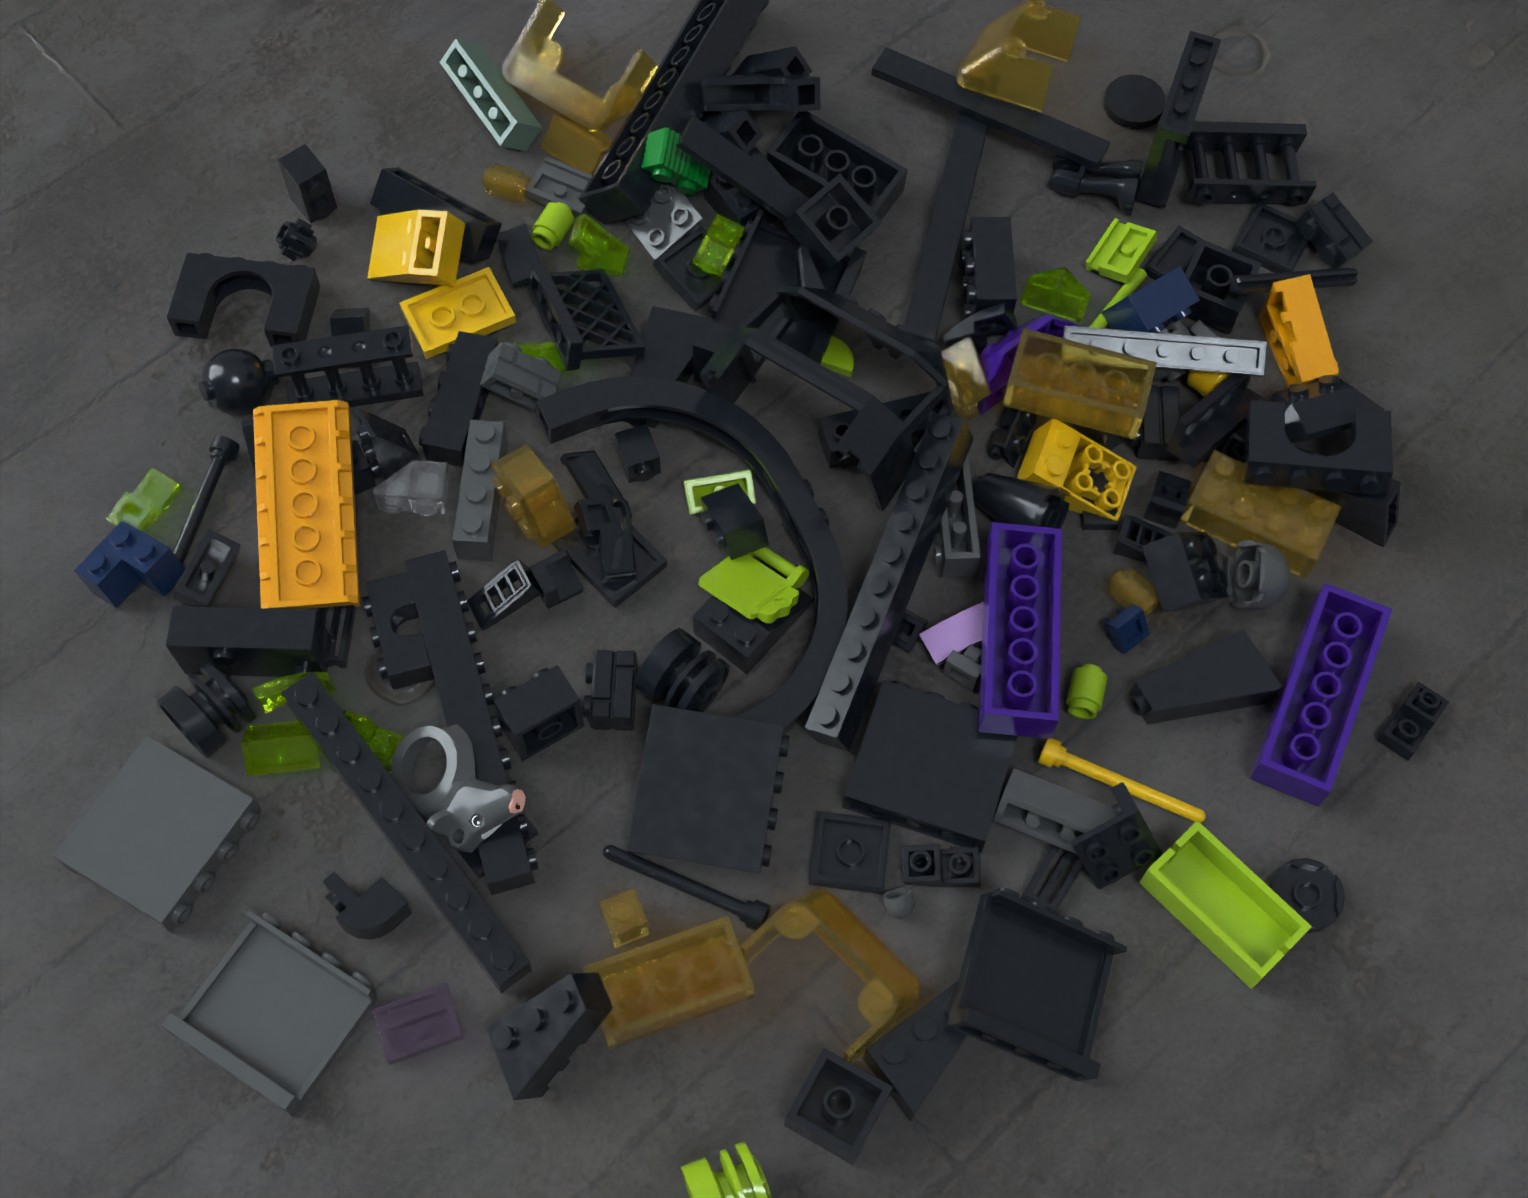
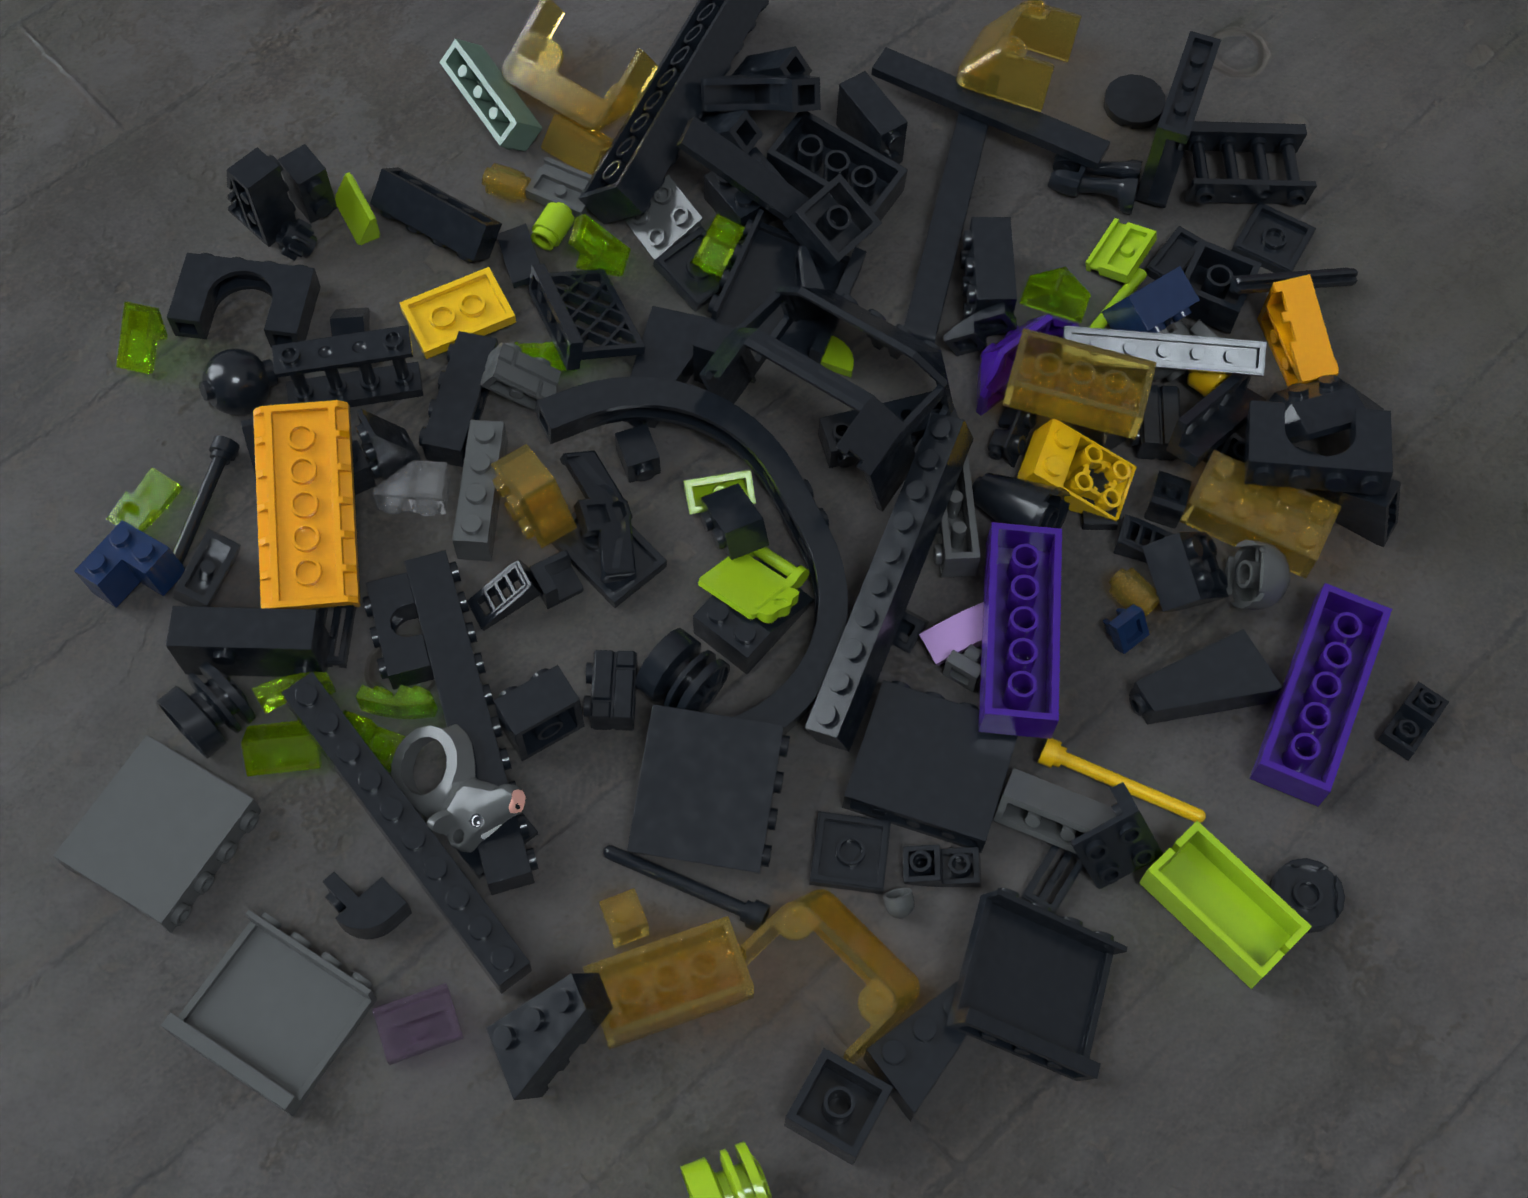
(139, 336): none -> clear neon green slope
(259, 195): none -> black wedge
(356, 211): none -> lime slope
(407, 703): none -> clear neon green slope
(417, 247): yellow slope -> none
(672, 164): green brick -> none
(871, 117): none -> black brick
(965, 377): clear yellow panel -> none
(1086, 691): lime brick -> none
(1333, 231): black brick -> none

